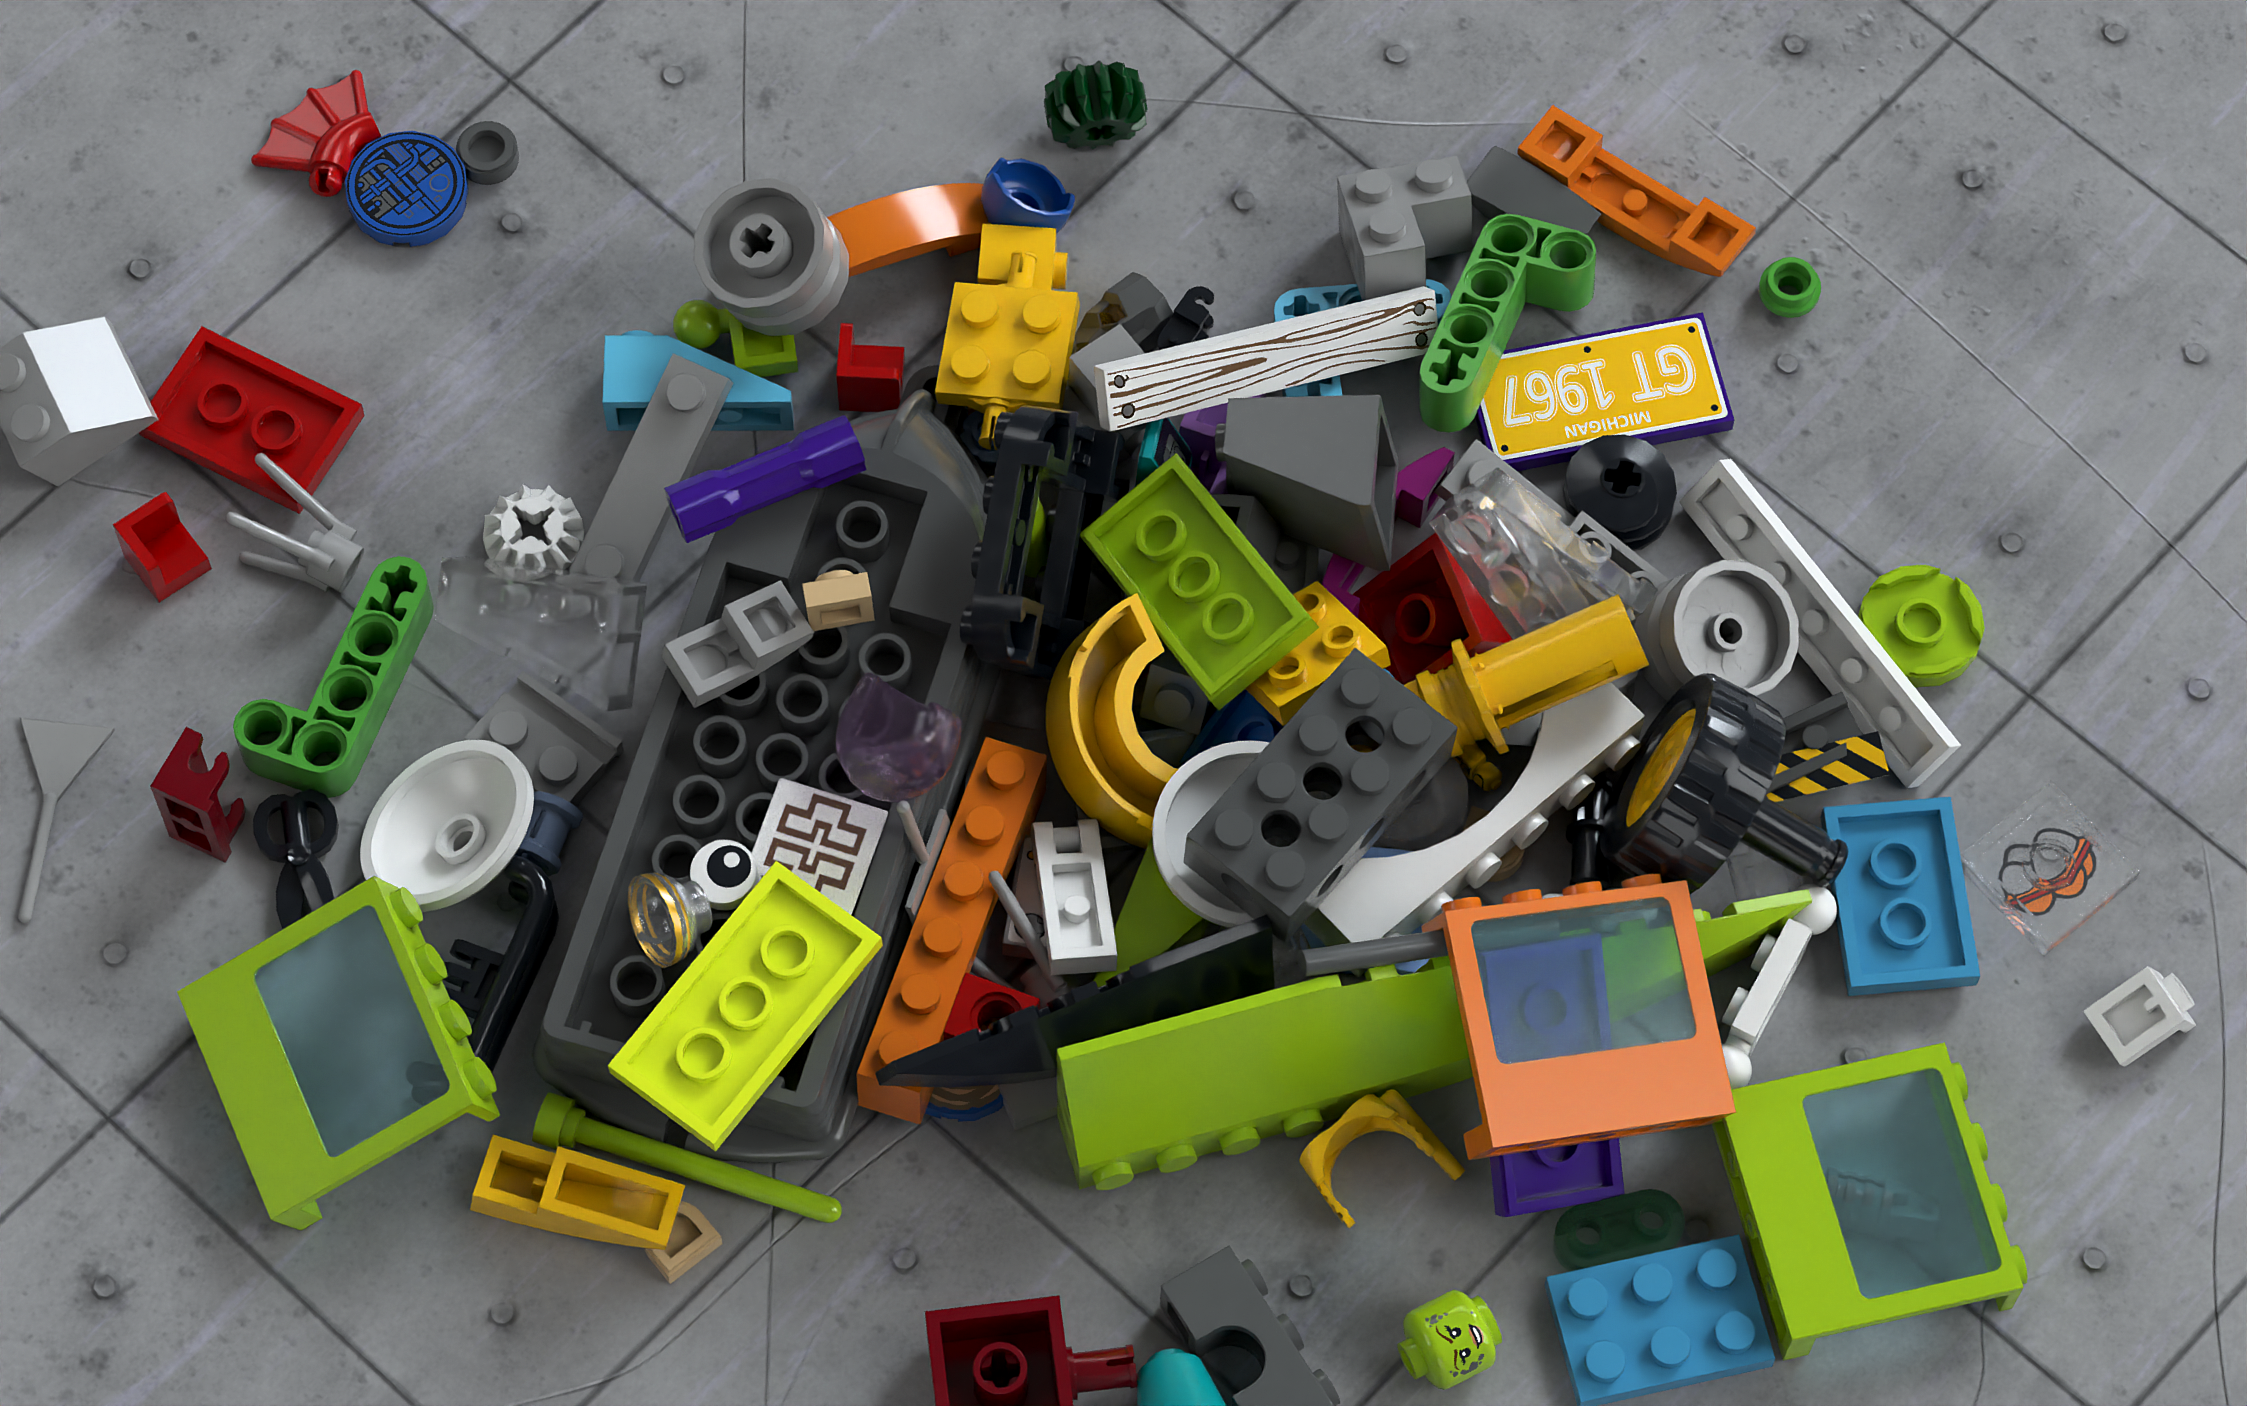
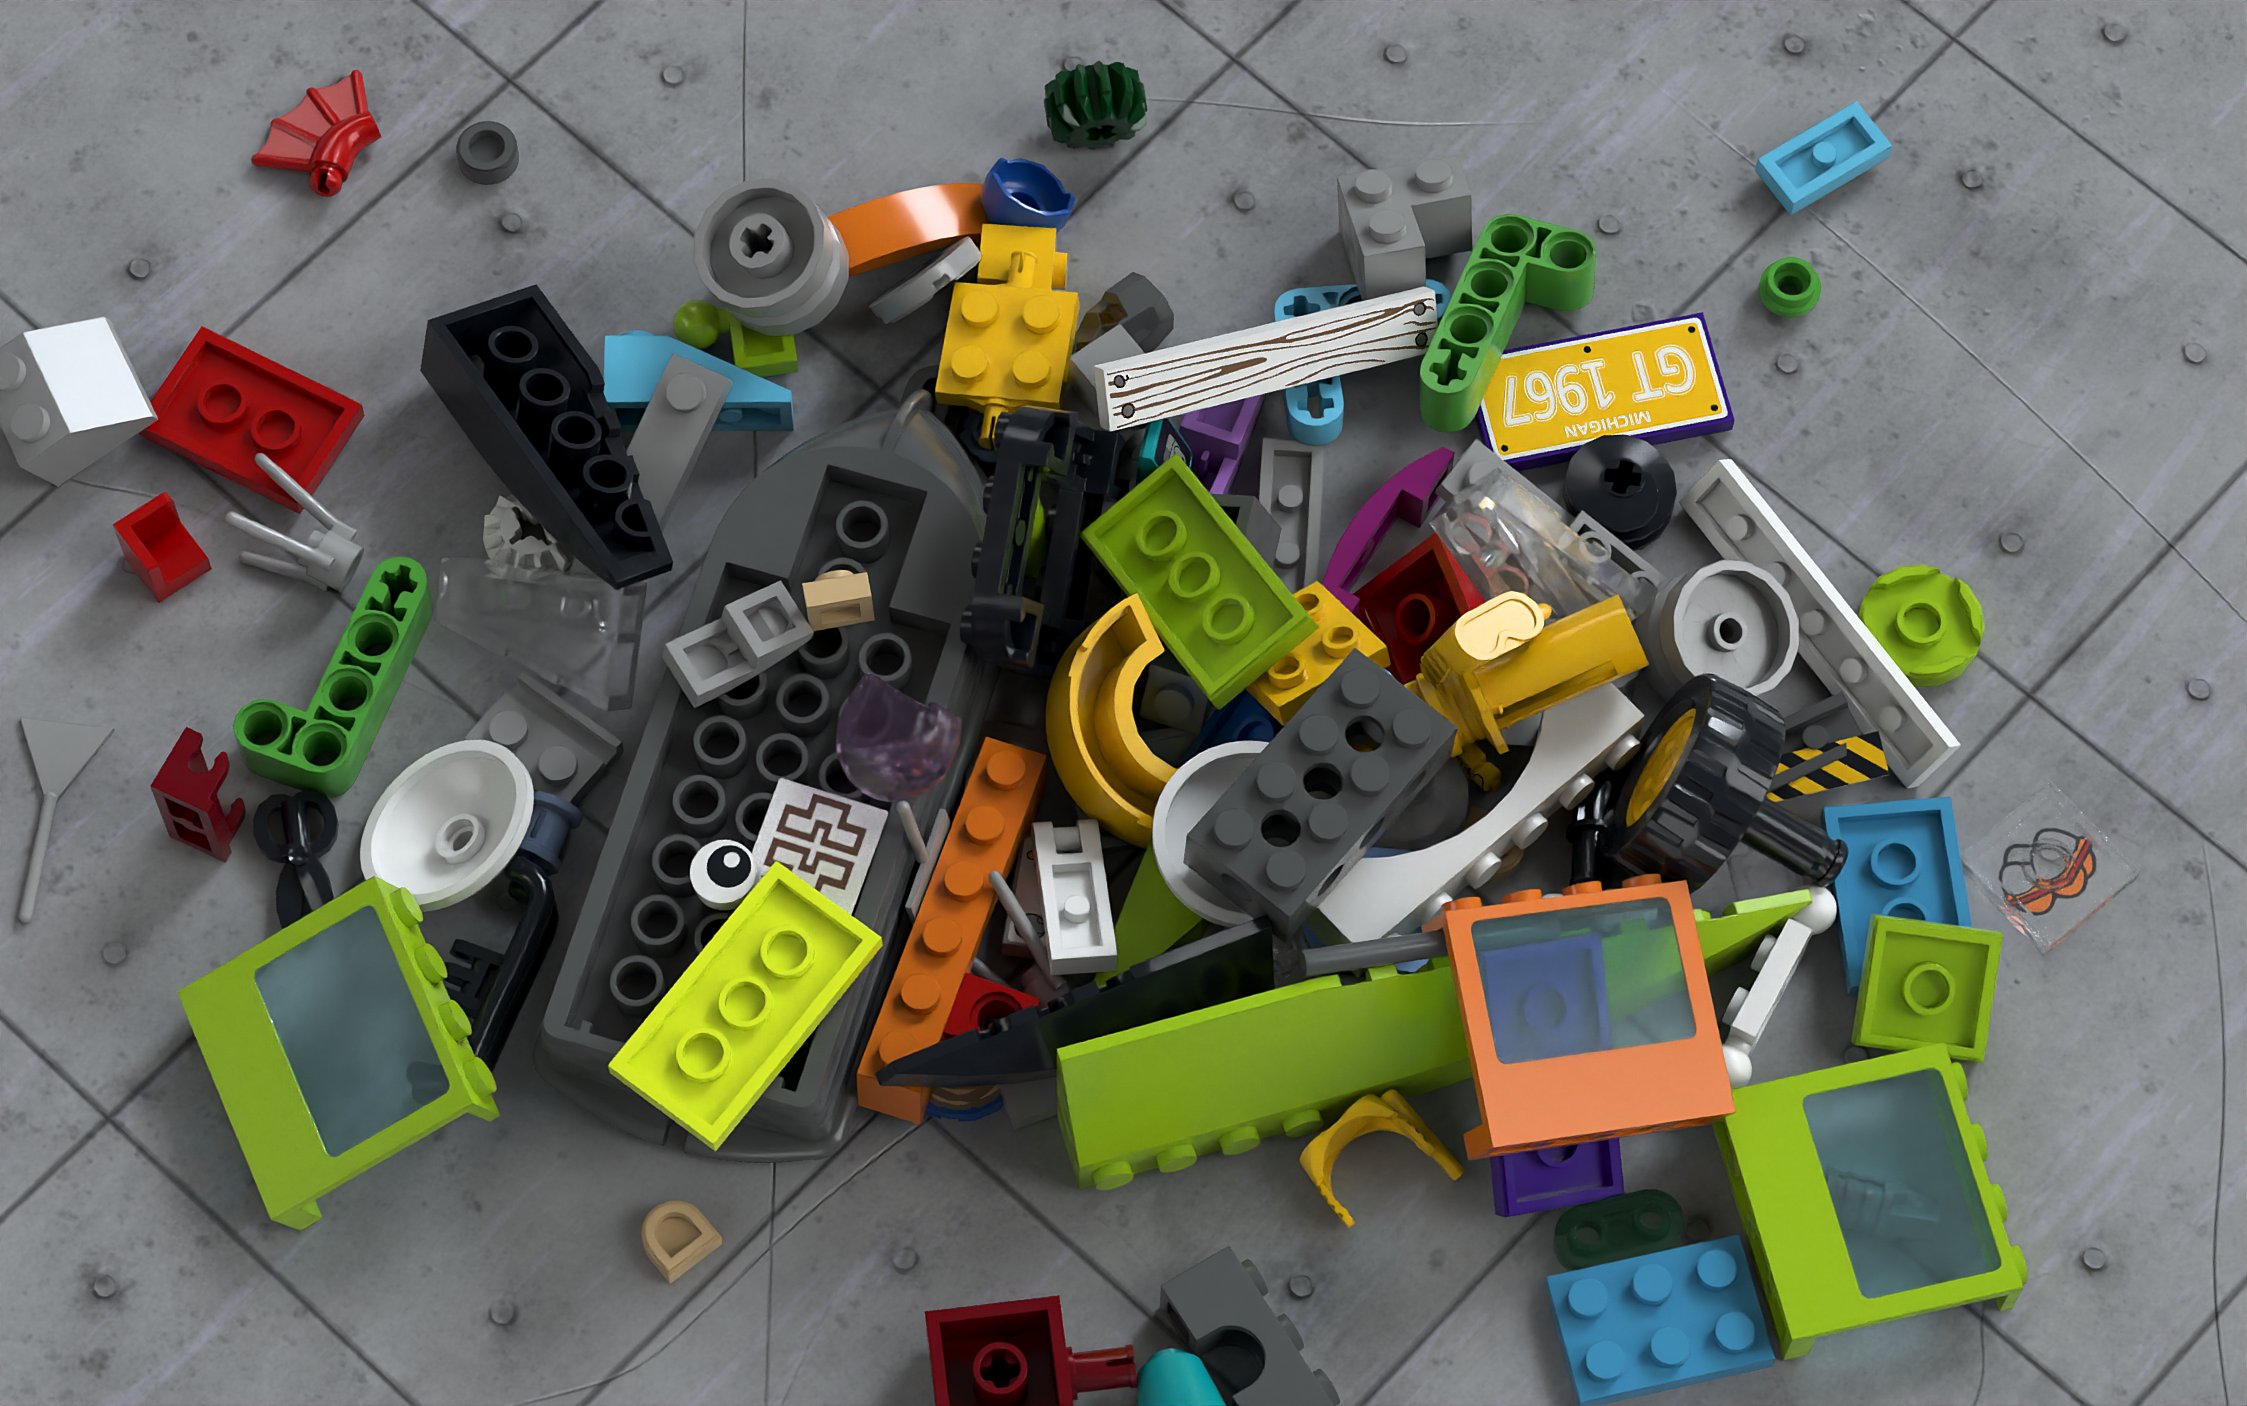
(406, 188): blue tile -> none
(546, 429): none -> black wedge
(566, 1125): lime piece -> none
(576, 1195): yellow slope -> none
(667, 916): clear piece -> none
(808, 461): dark purple axle -> none
(868, 375): red panel -> none
(925, 281): none -> light grey tile
(1188, 319): black piece -> none
(1317, 469): dark grey slope -> none
(1449, 1339): lime head -> none
(1484, 635): none -> yellow helmet
(1514, 186): dark grey slope -> none
(1631, 202): orange slope -> none
(1823, 158): none -> medium azure plate
(1927, 986): none -> lime tile
(2141, 1014): white bracket -> none

